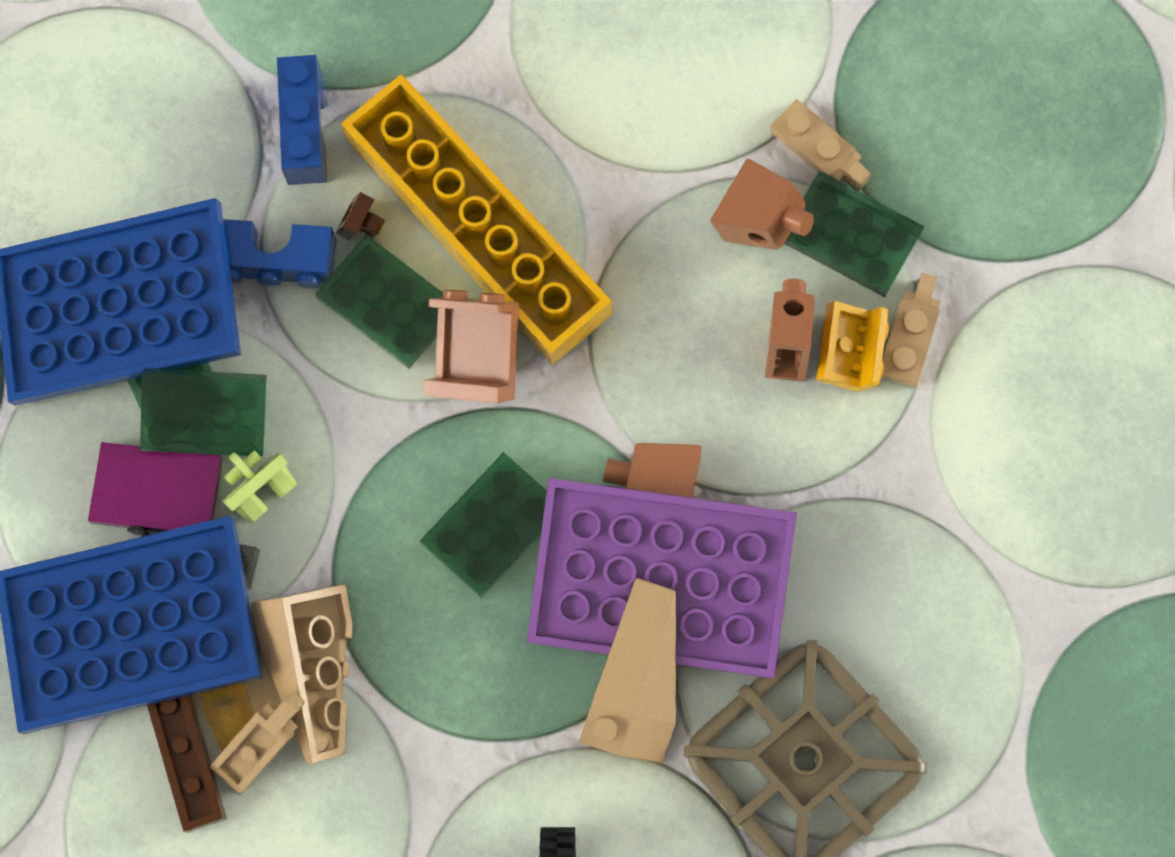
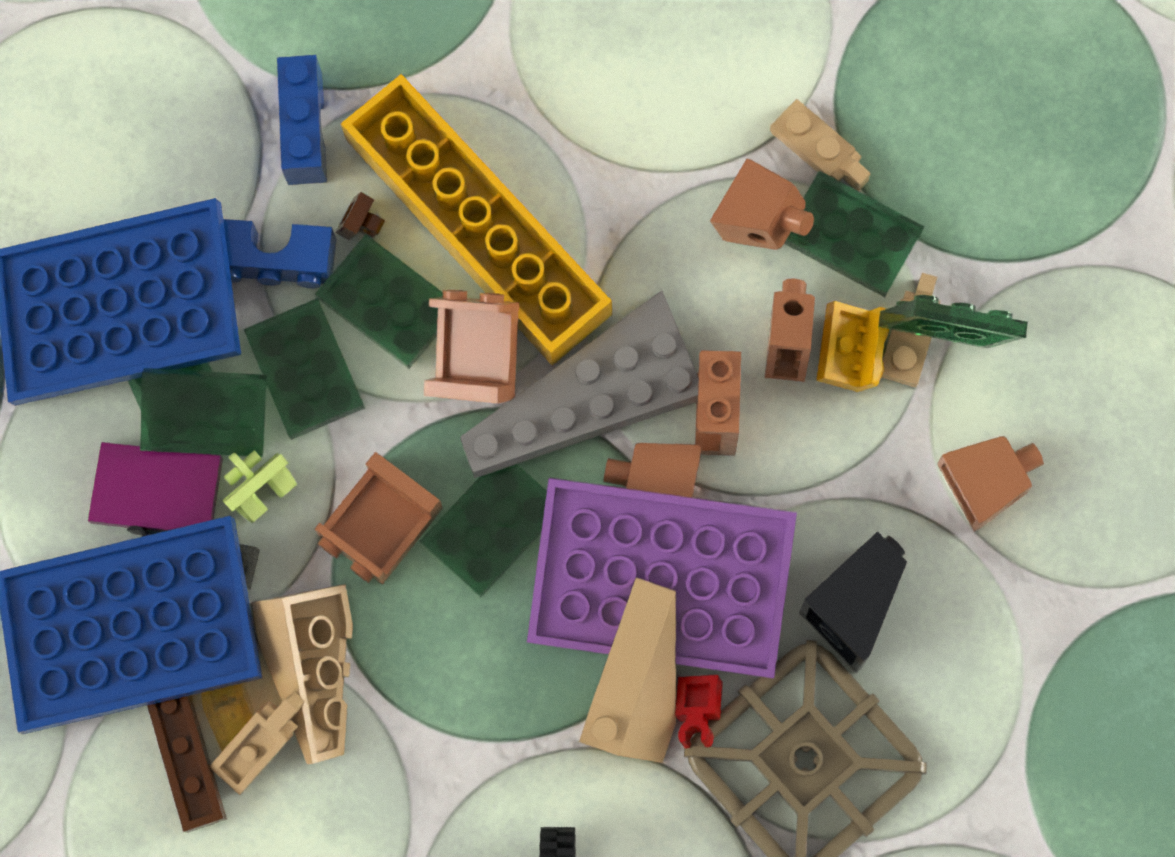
(304, 368): none -> clear green plate
(379, 520): none -> nougat panel
(610, 383): none -> light grey wing
(697, 703): none -> red plate
(718, 402): none -> nougat panel
(856, 598): none -> black slope
(953, 323): none -> clear green plate
(989, 477): none -> nougat torso

